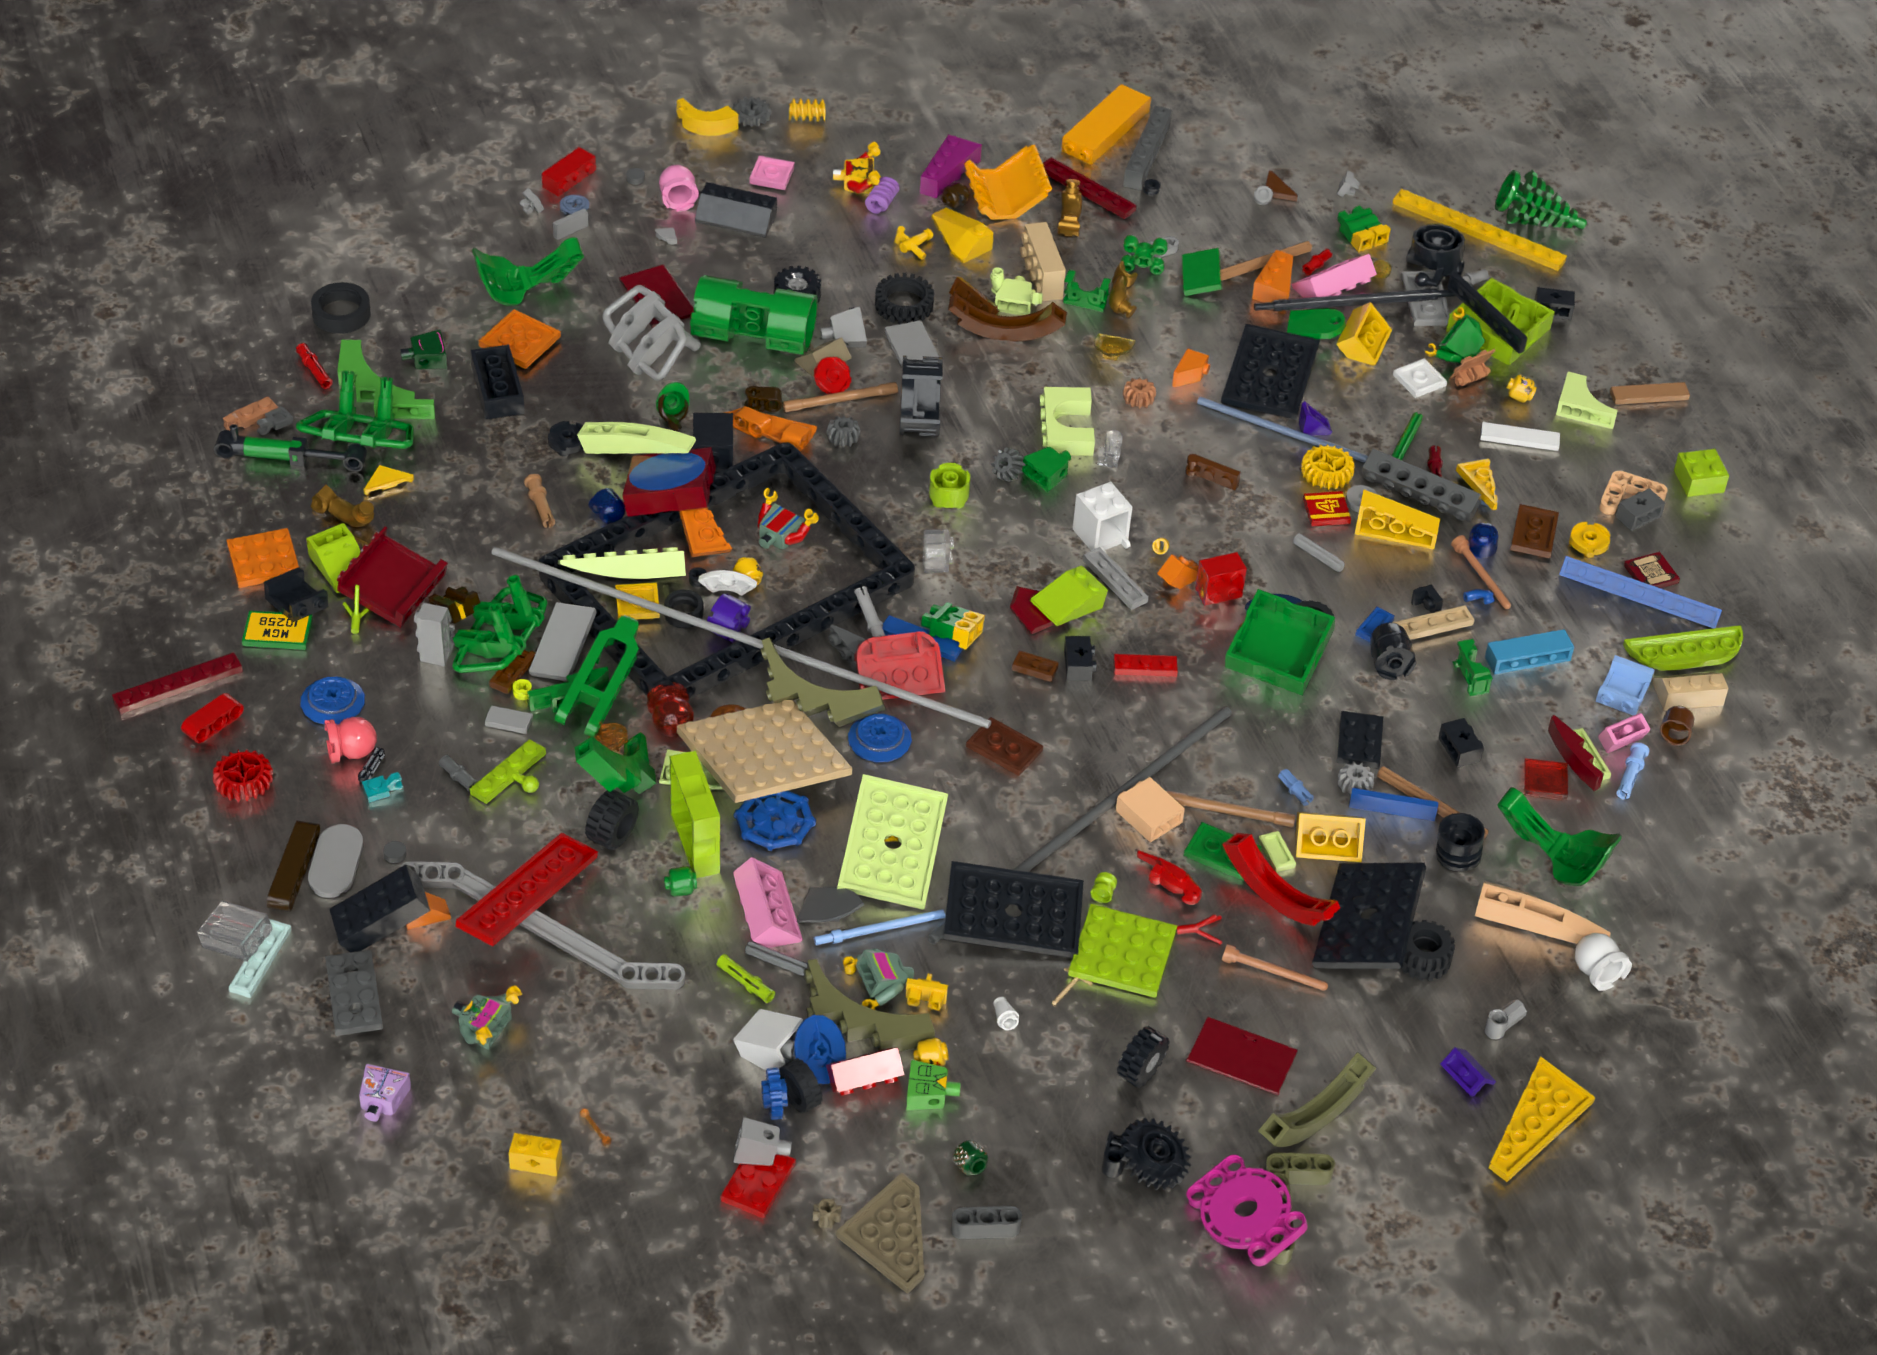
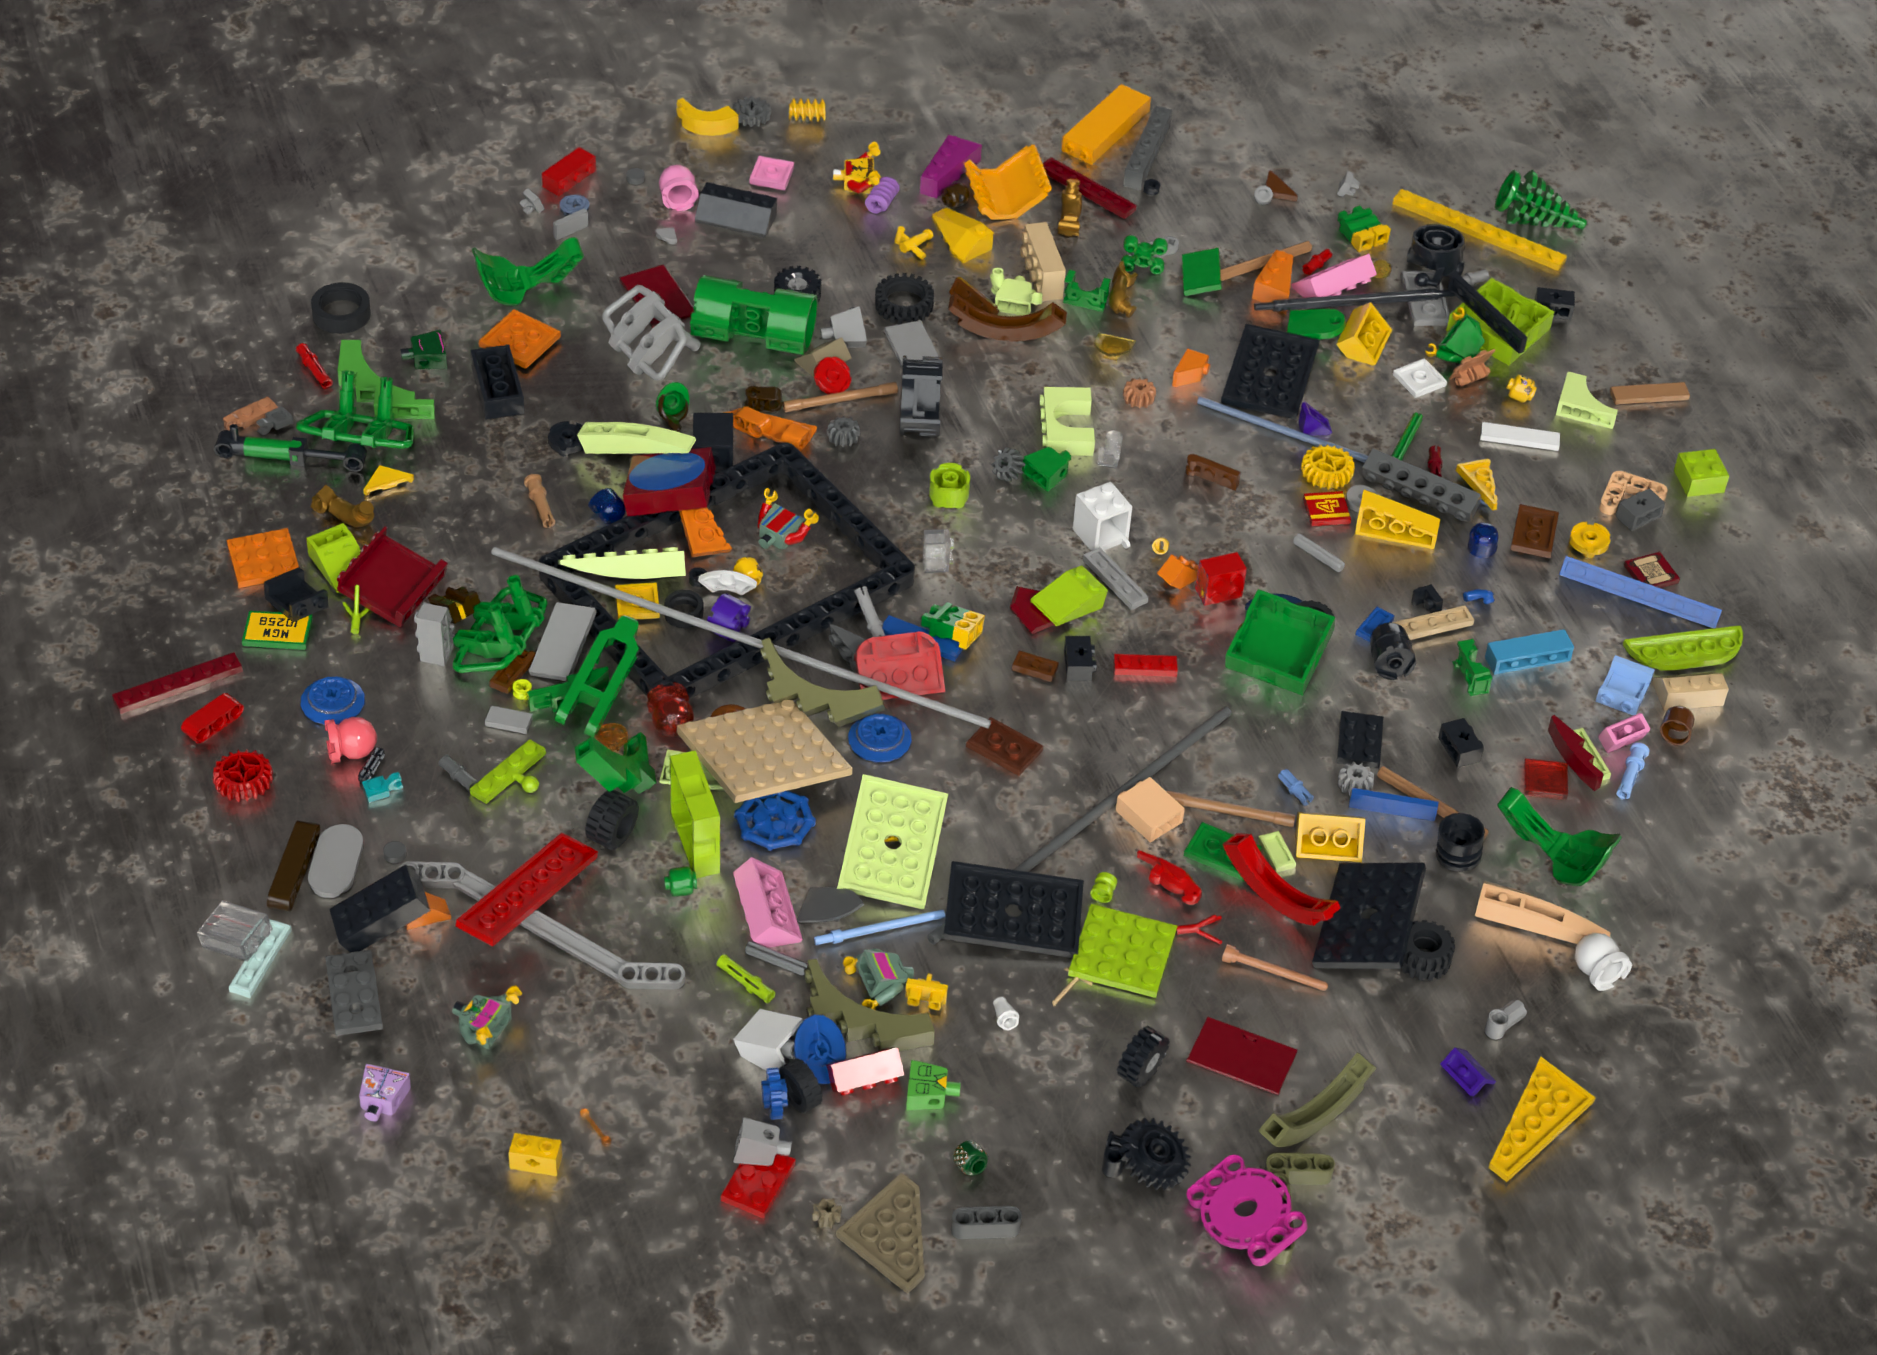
(932, 1052): yellow head -> none
(1462, 546): nougat piece -> none

